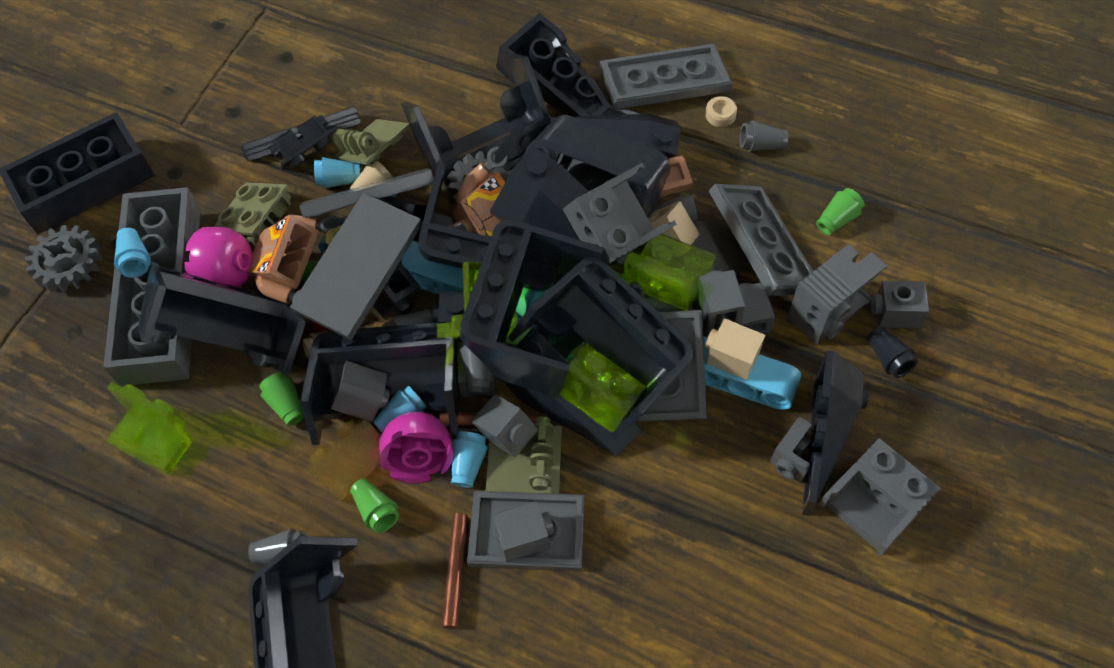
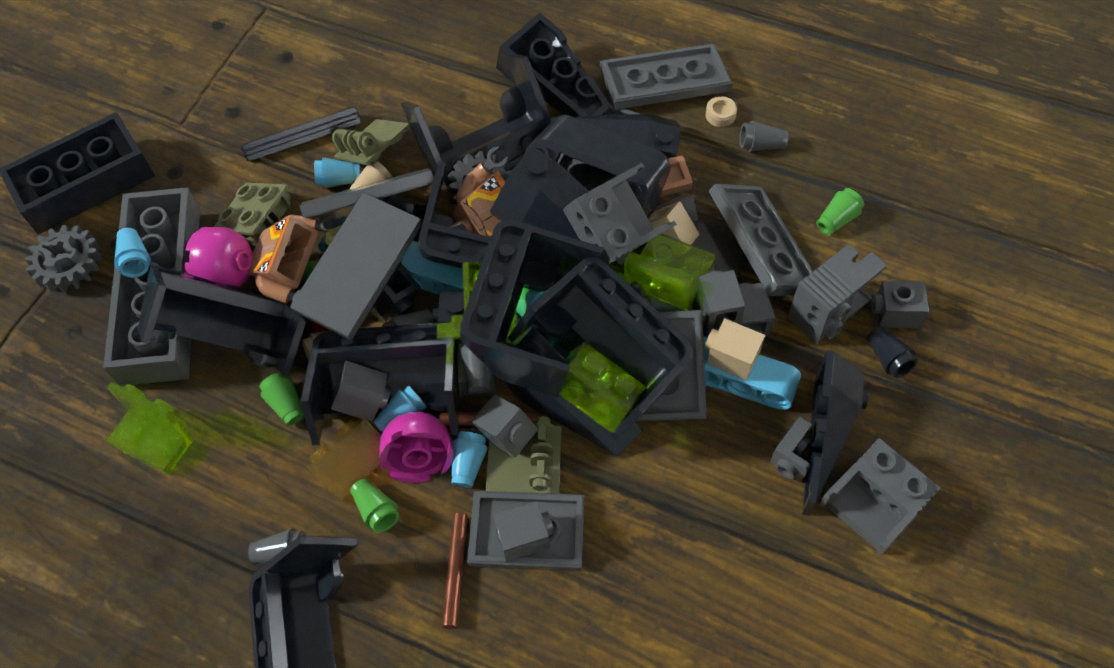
(294, 150): black hinge -> none

